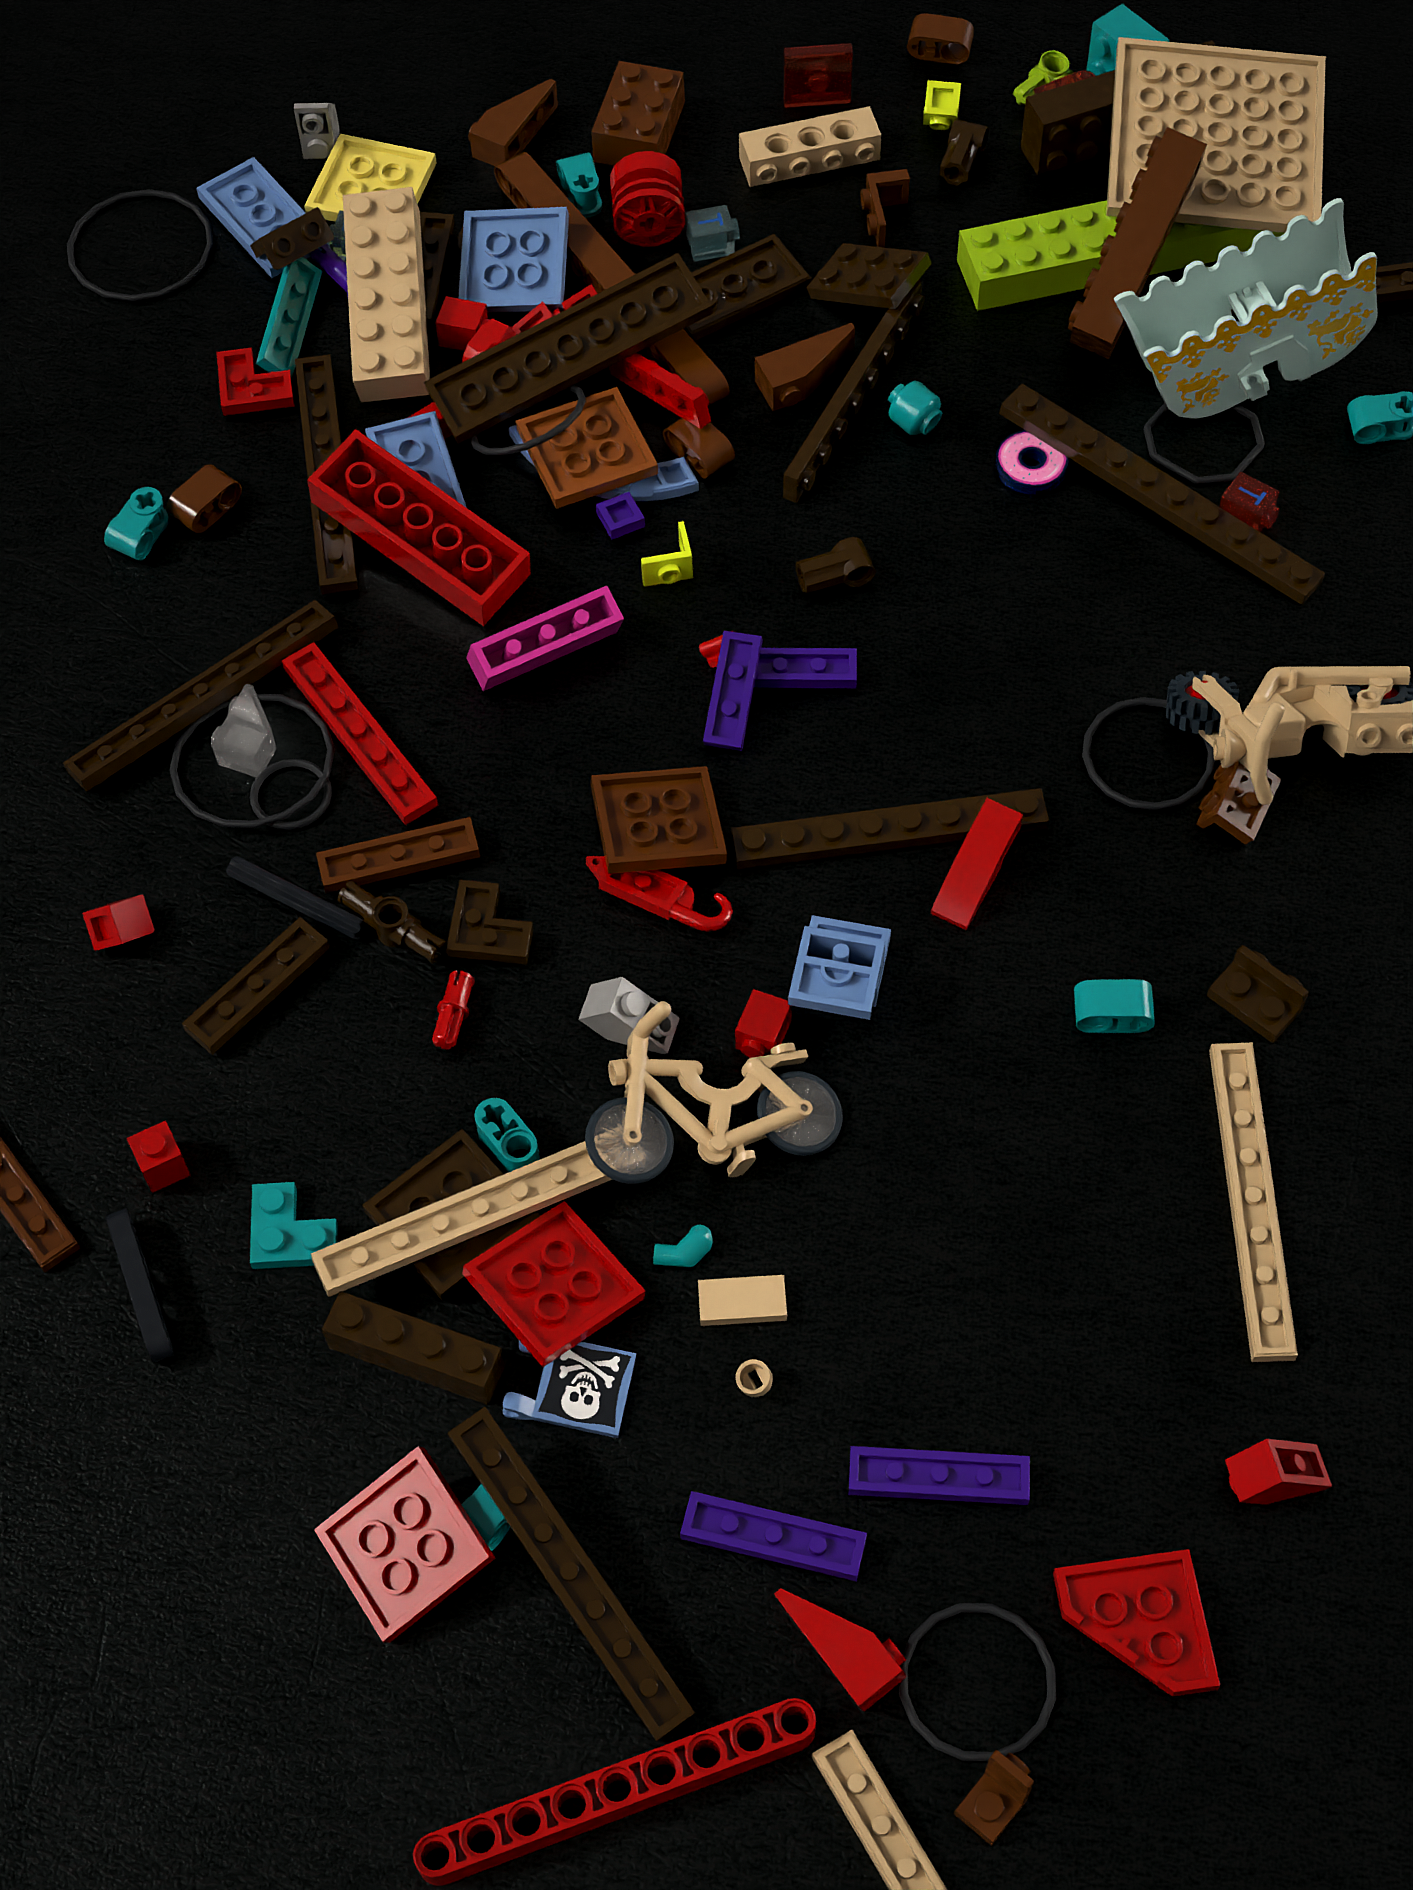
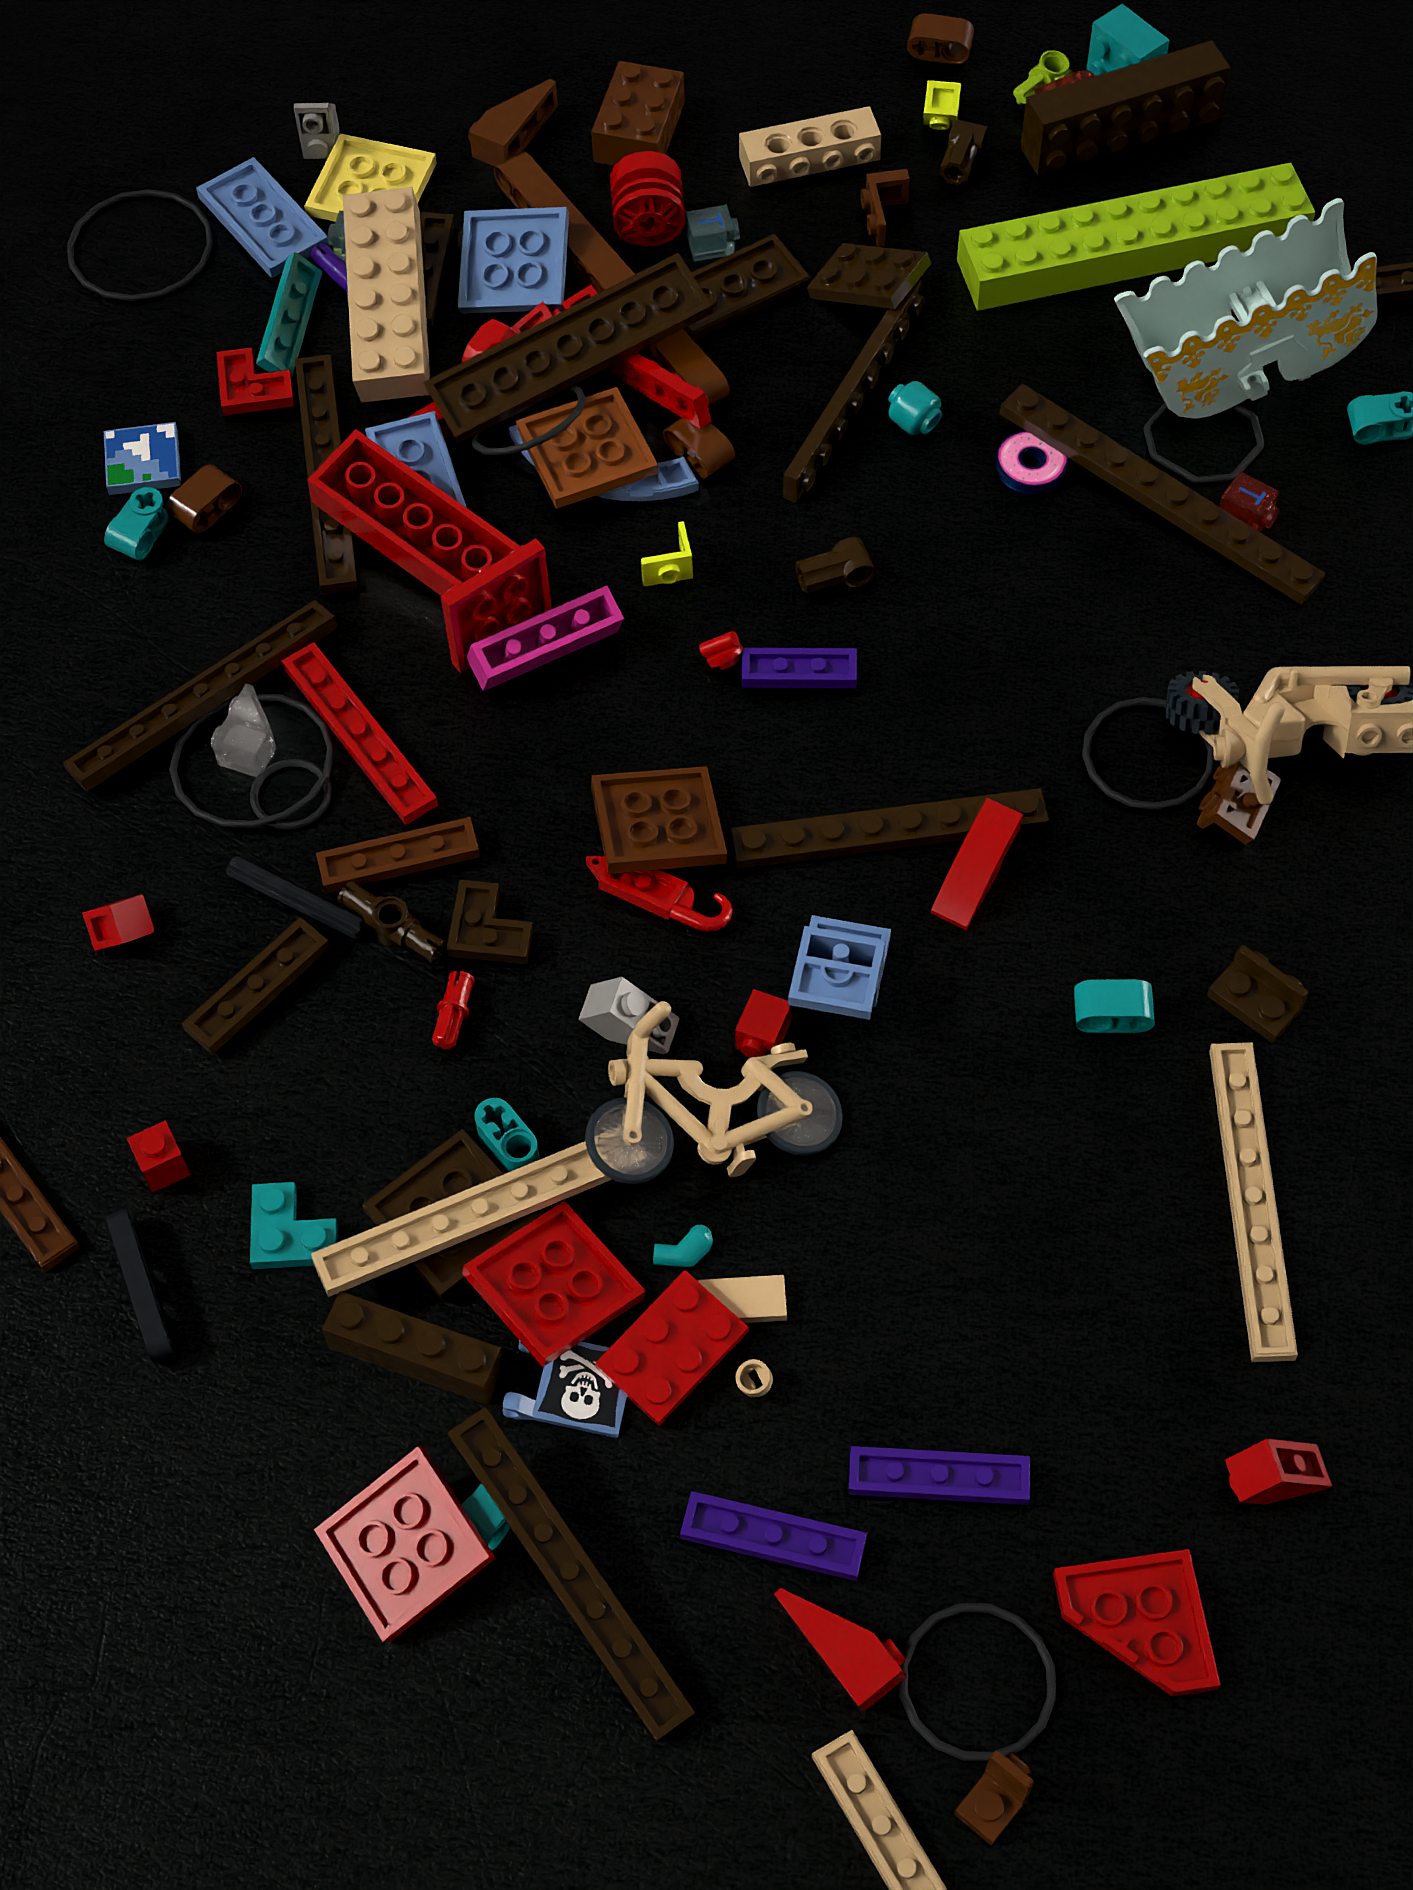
(142, 458): none -> tile
(294, 239): dark brown bracket -> none
(459, 322): red brick -> none
(496, 599): none -> red plate
(580, 183): teal piece -> none
(592, 1789): red beam -> none
(620, 515): dark purple plate -> none
(671, 1347): none -> red plate
(732, 690): dark purple plate -> none
(800, 368): reddish brown slope -> none
(817, 75): clear red plate -> none
(1138, 239): reddish brown brick -> none
(1251, 110): tan plate -> none

